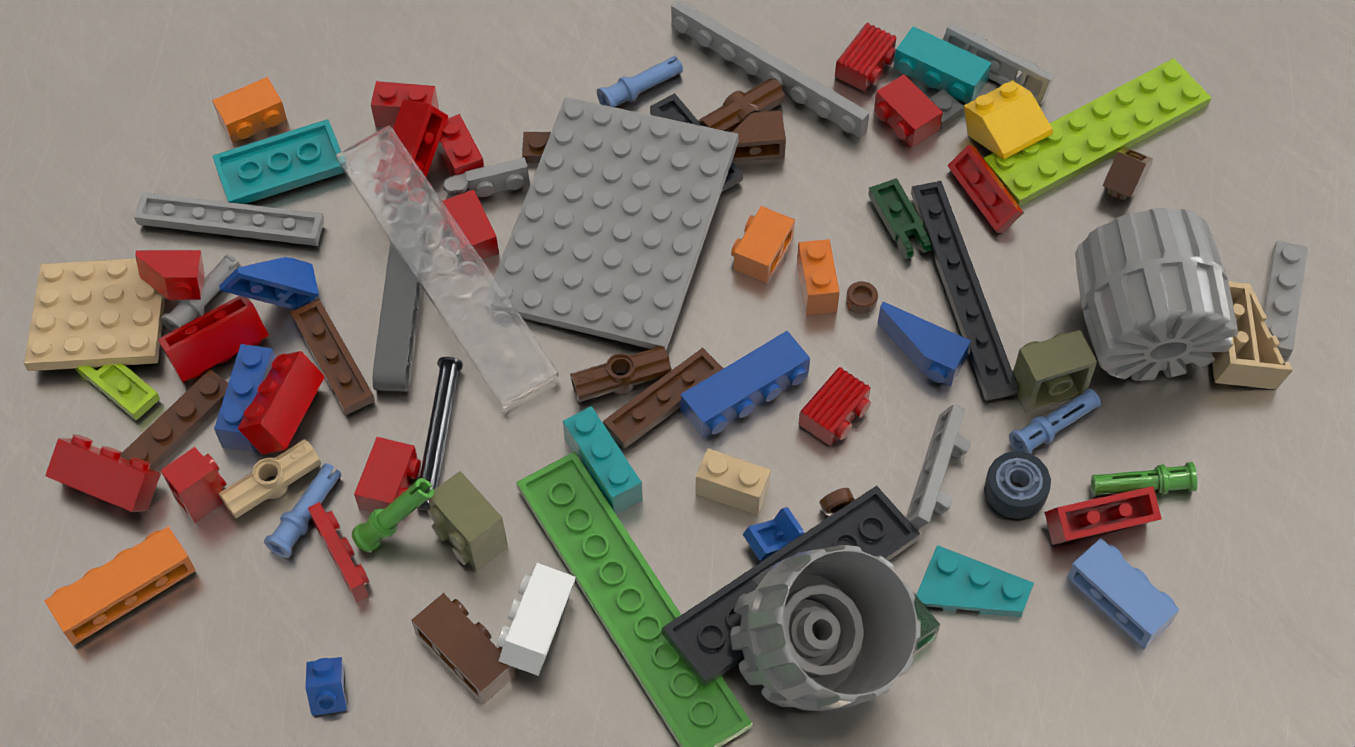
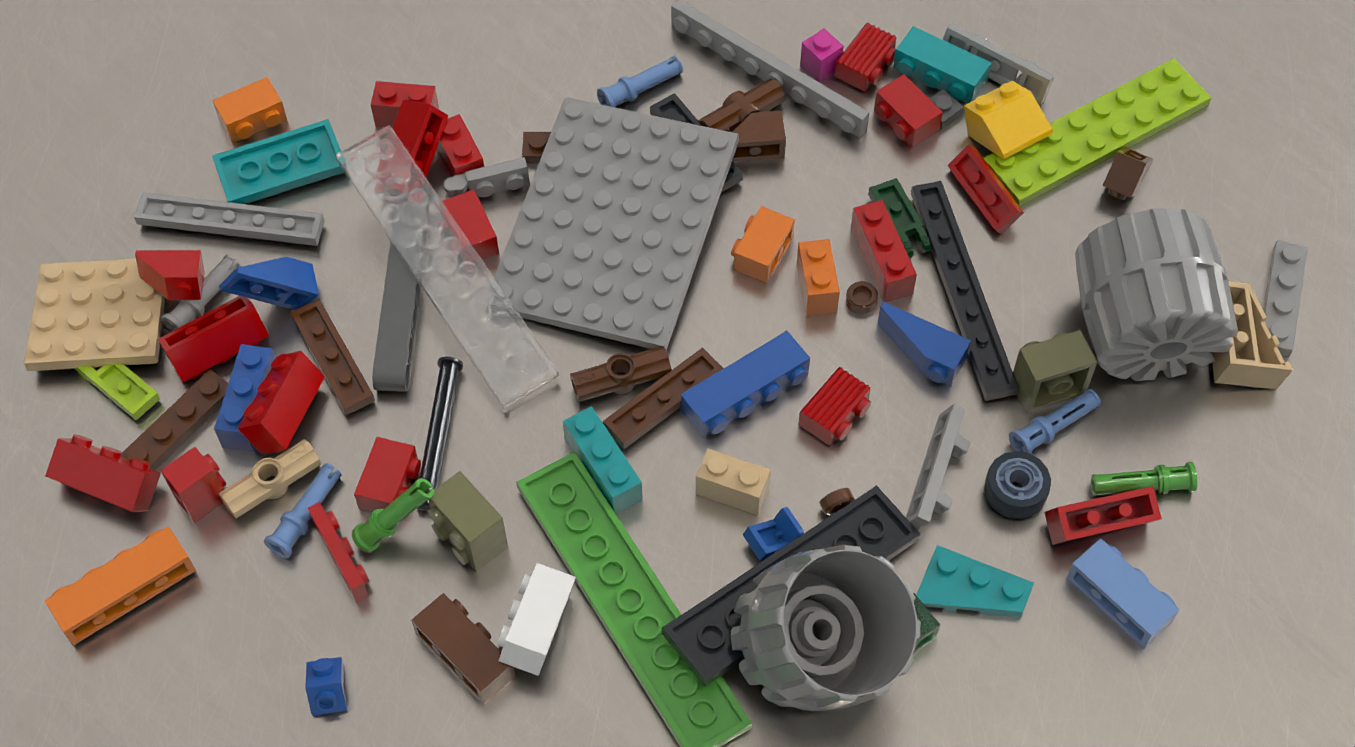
(820, 55): none -> dark pink brick
(883, 251): none -> red brick

